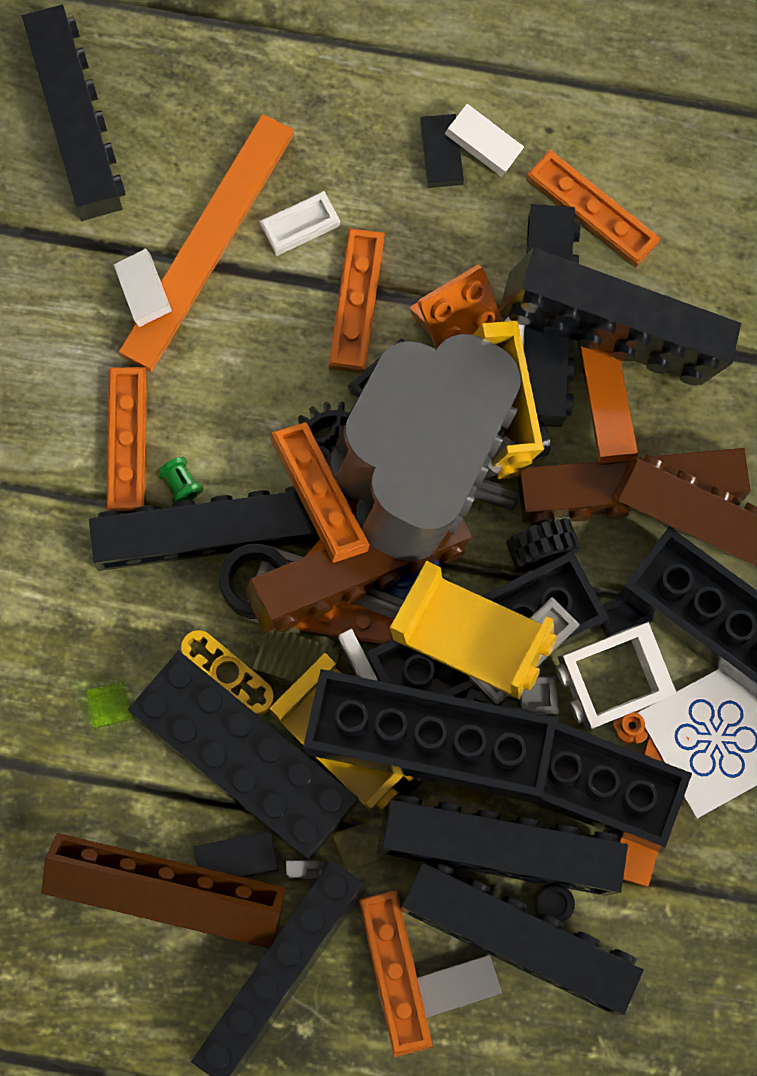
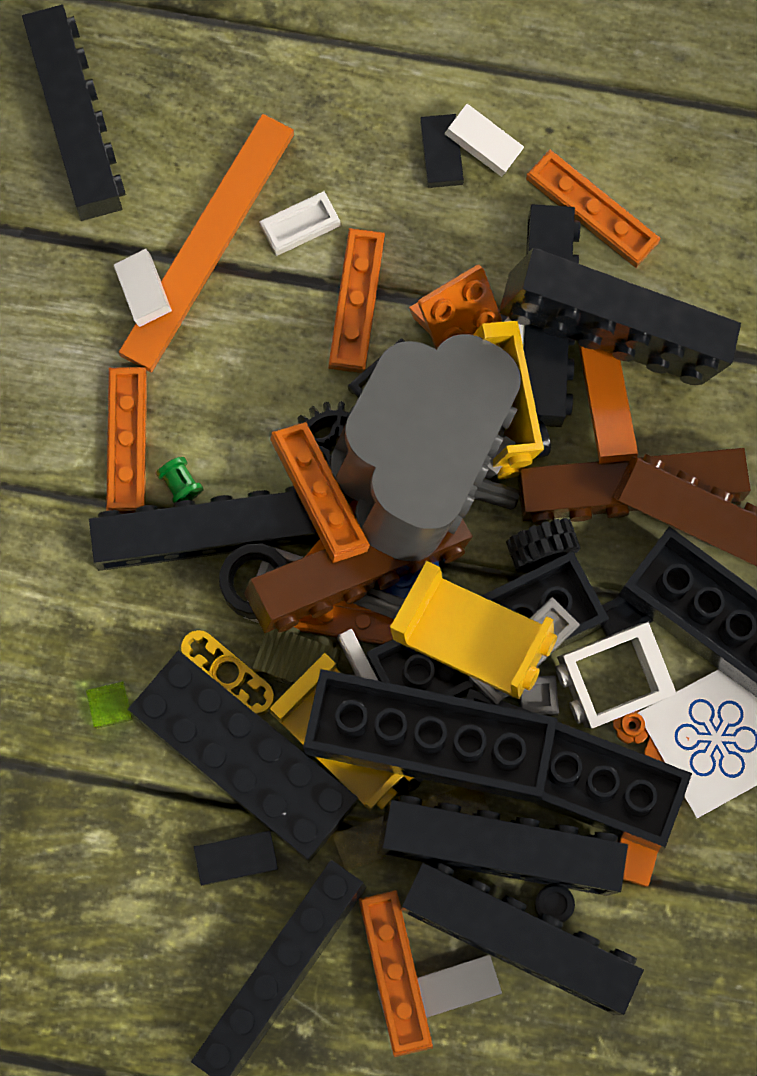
(163, 890): reddish brown brick -> none
(304, 869): light grey tile -> none

